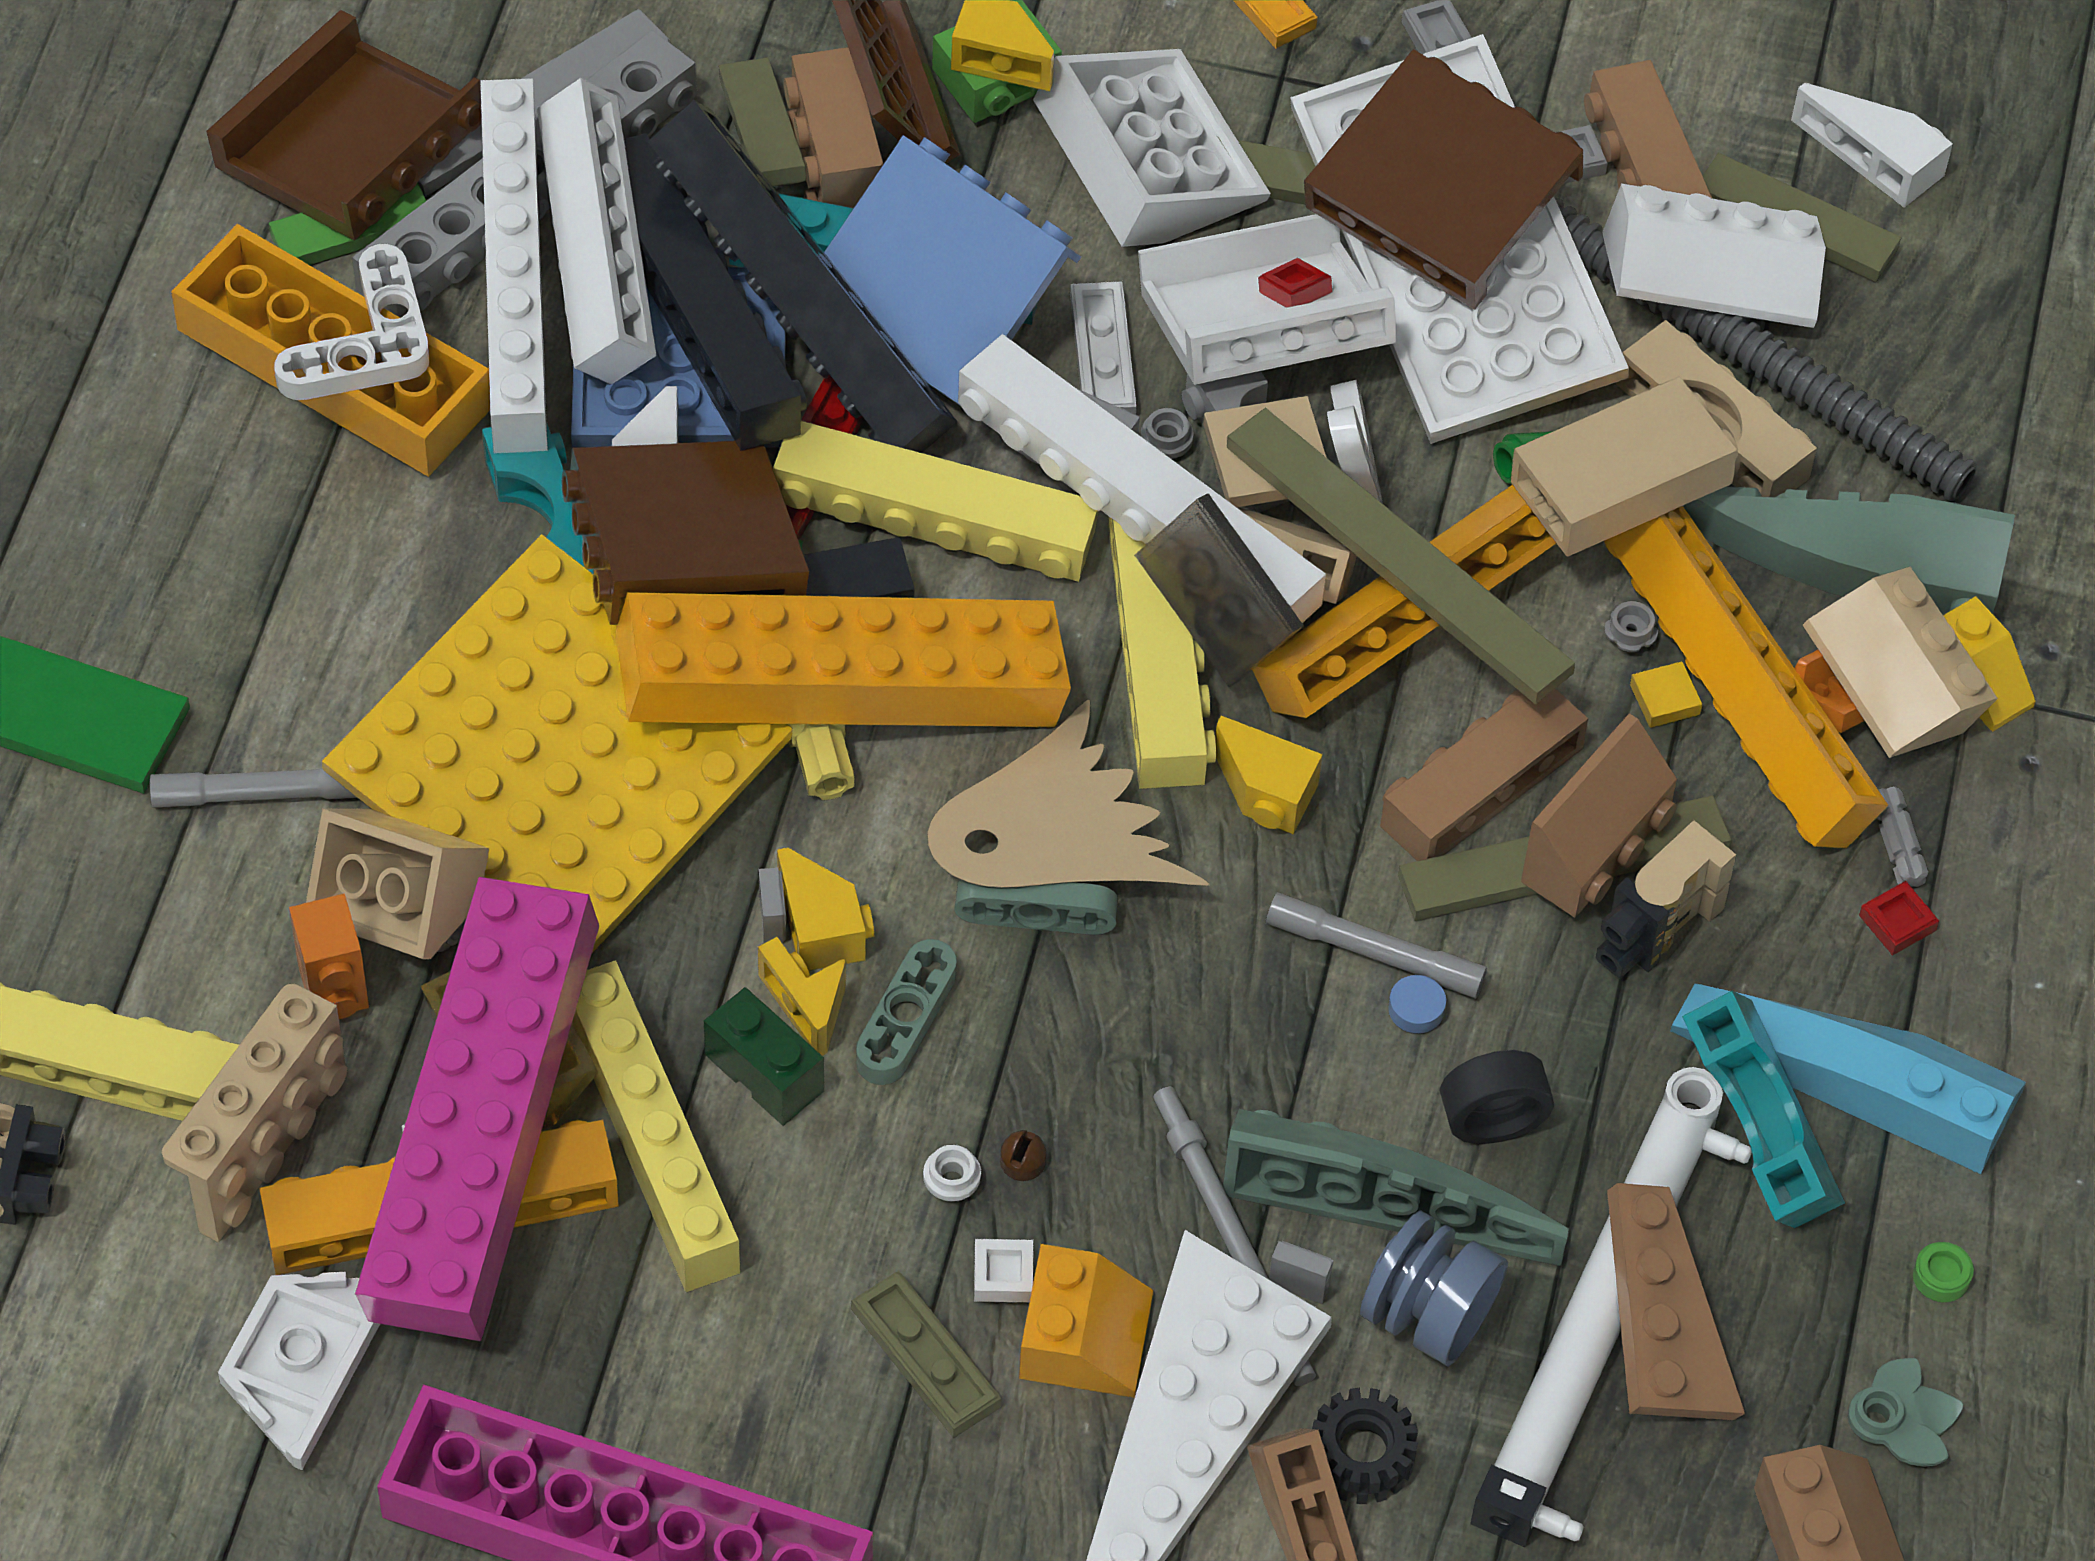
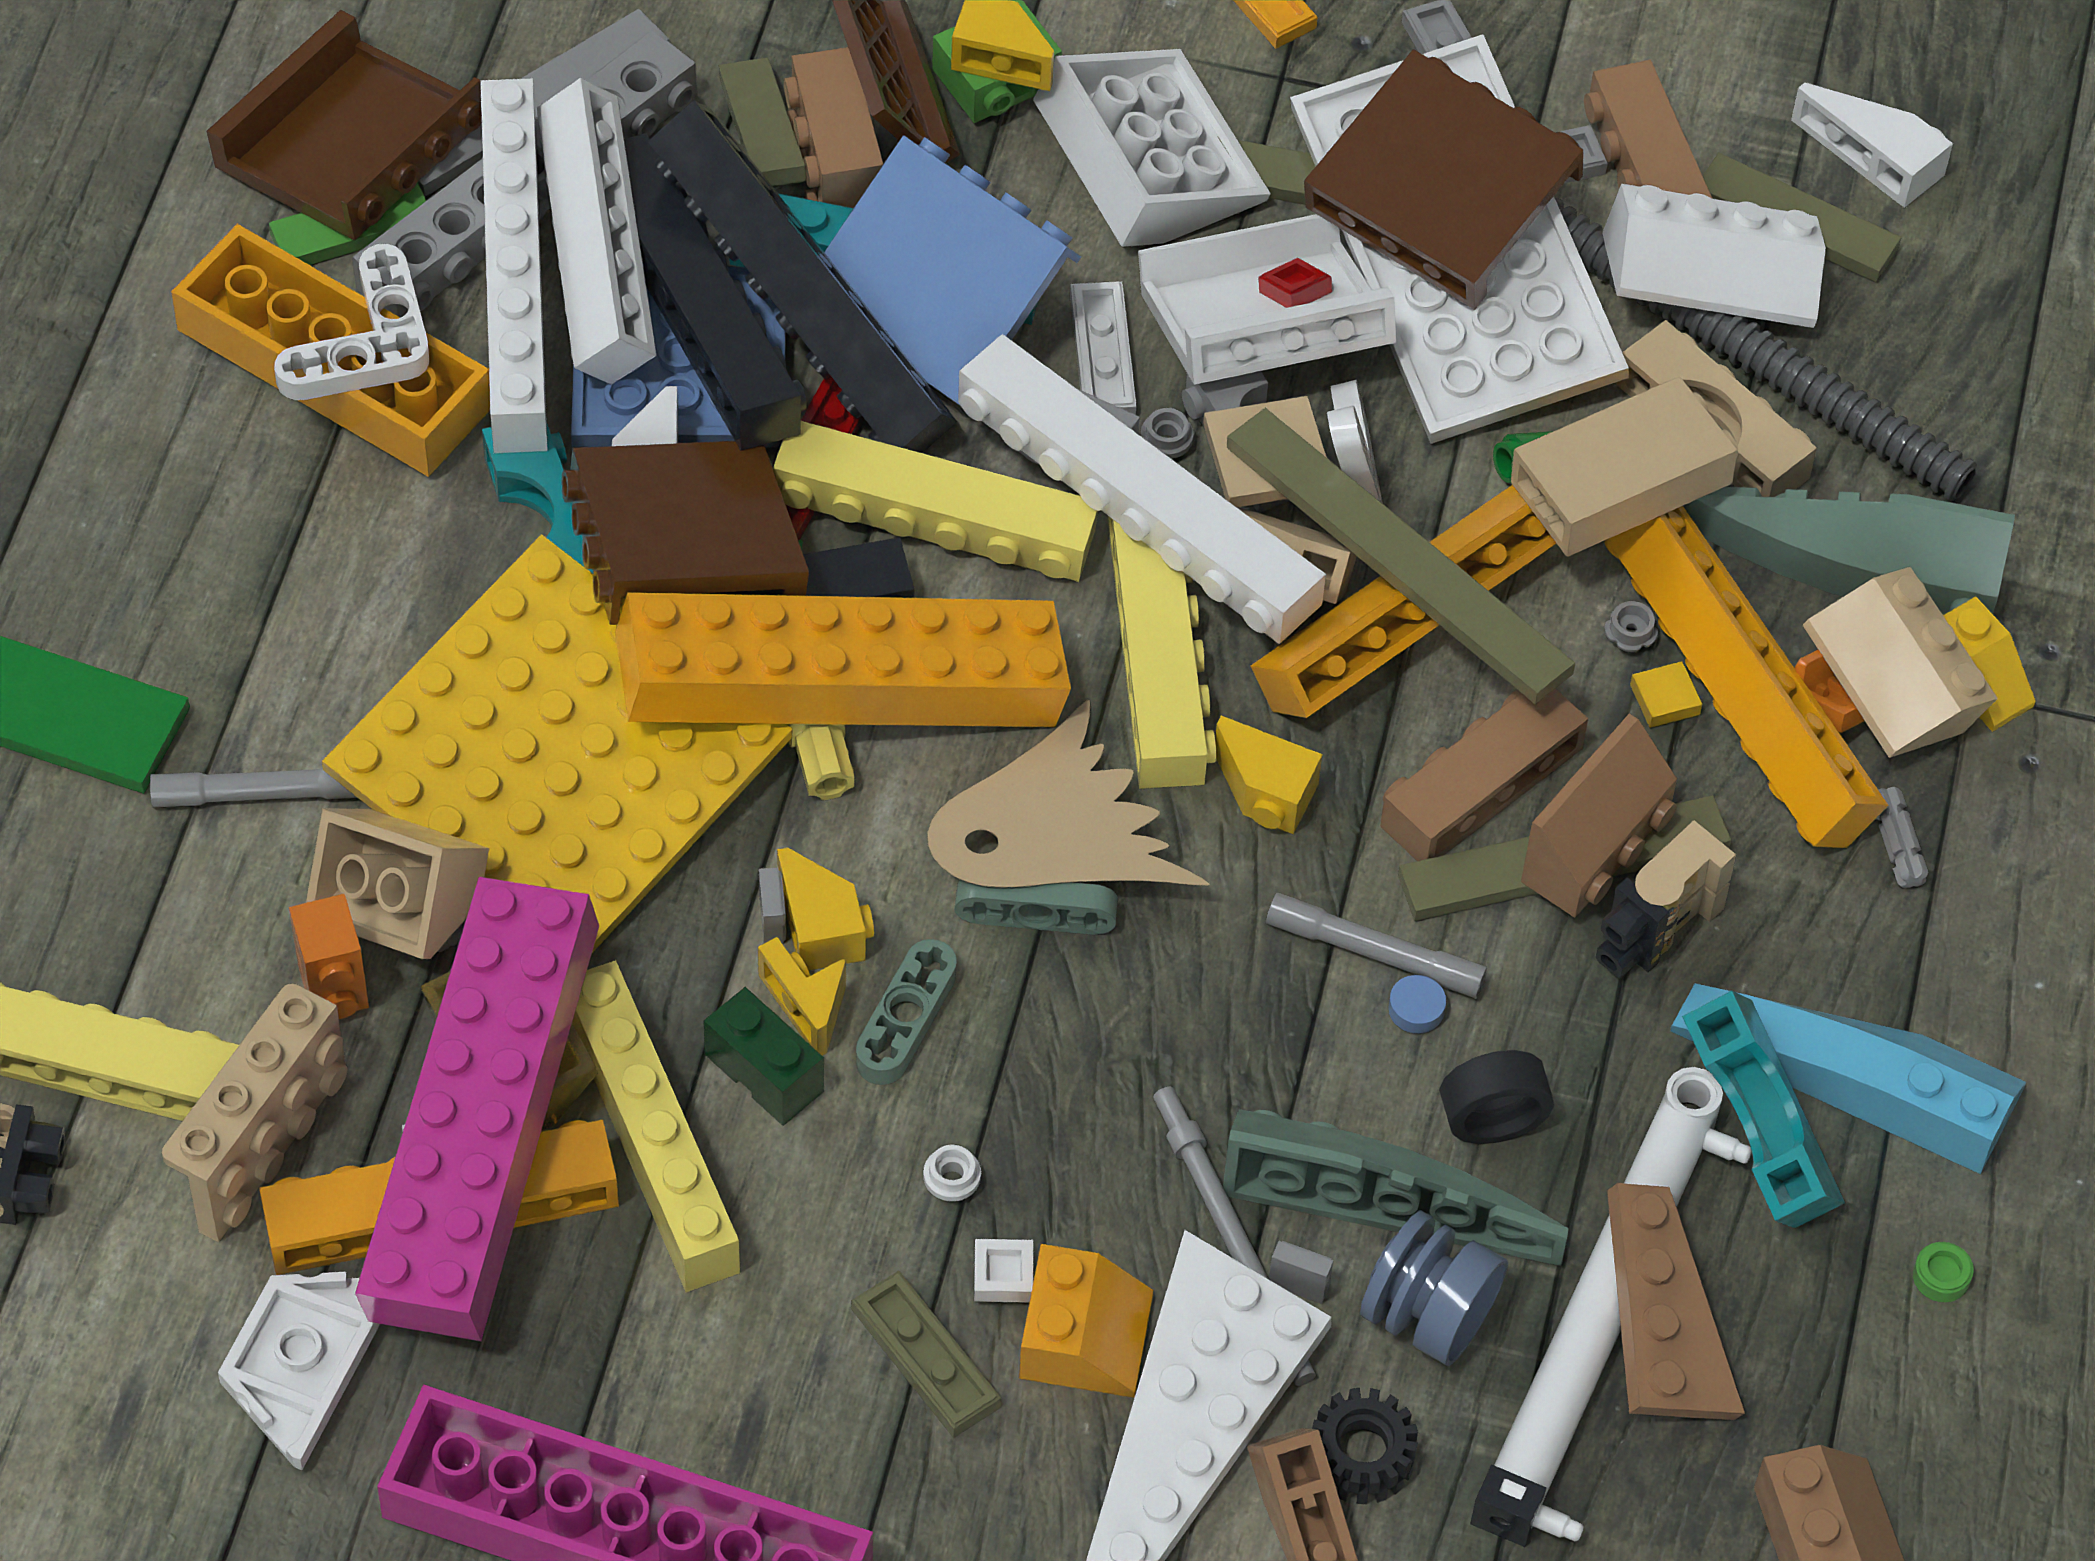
(1034, 1158): reddish brown hinge -> none
(1218, 590): clear smoke tile -> none
(1899, 918): red tile -> none
(1911, 1411): sand green plate -> none

